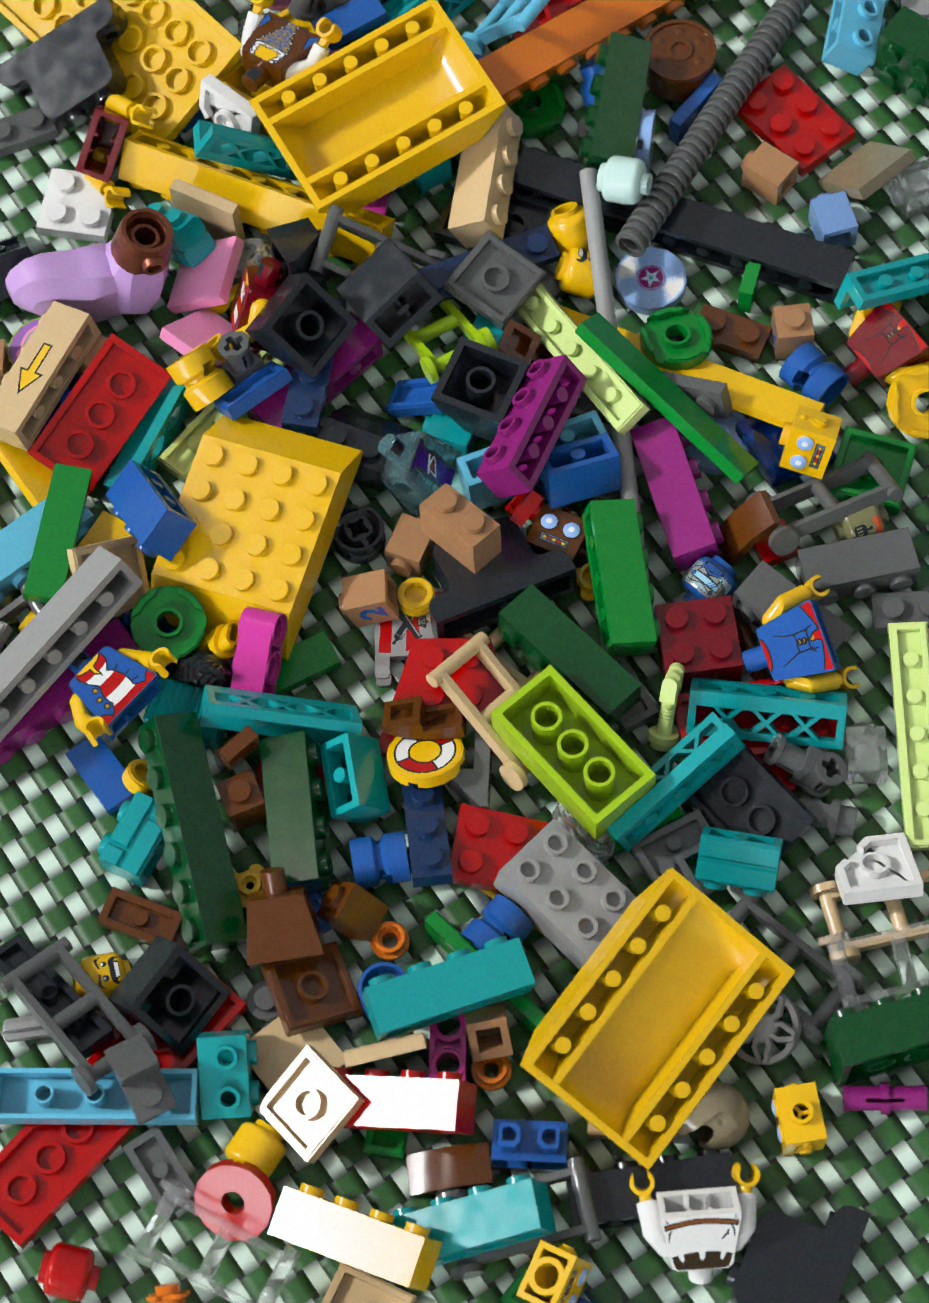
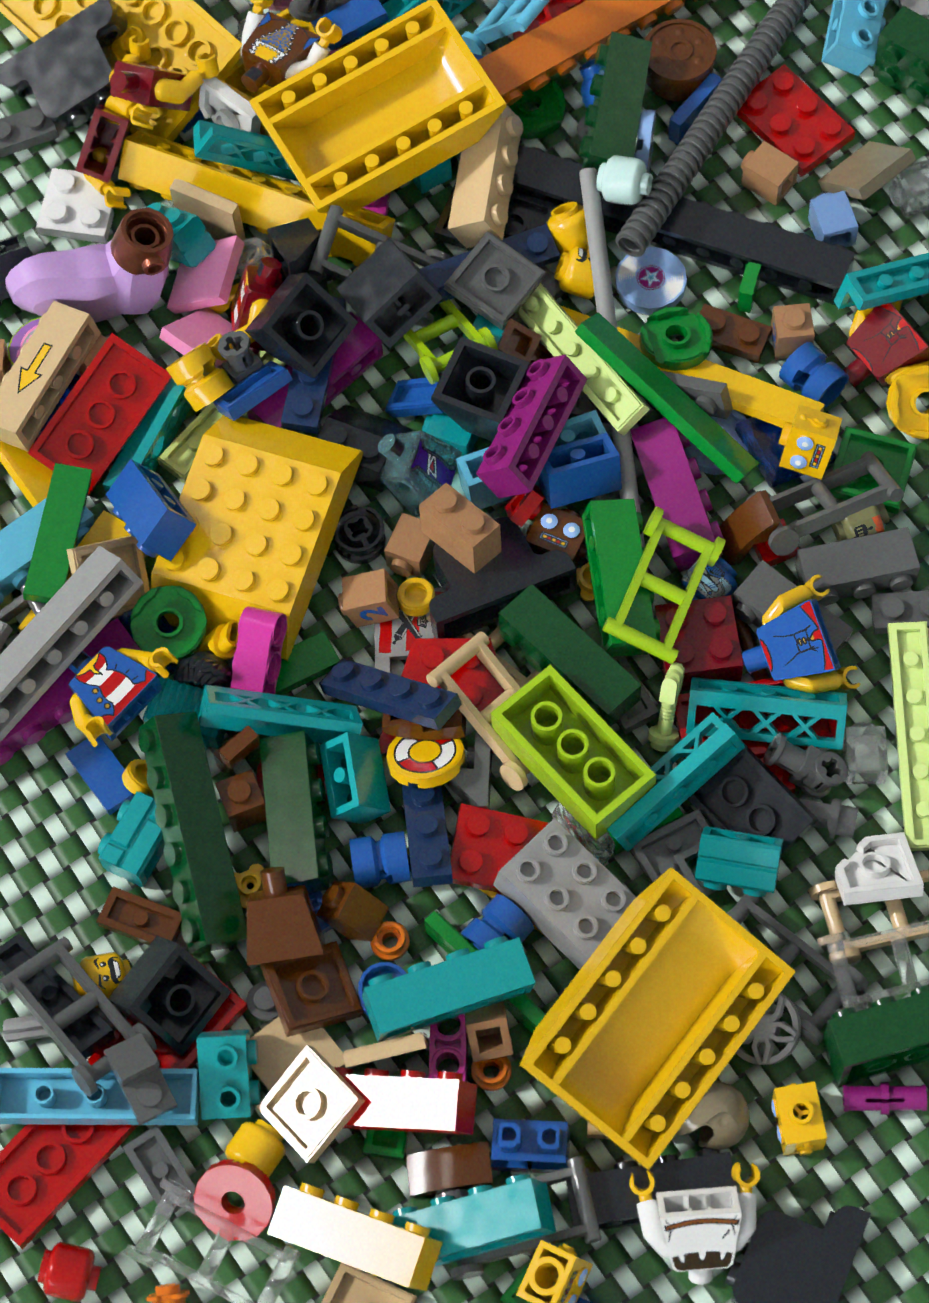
(157, 85): none -> torso
(390, 694): none -> dark blue plate
(709, 555): none -> lime piece

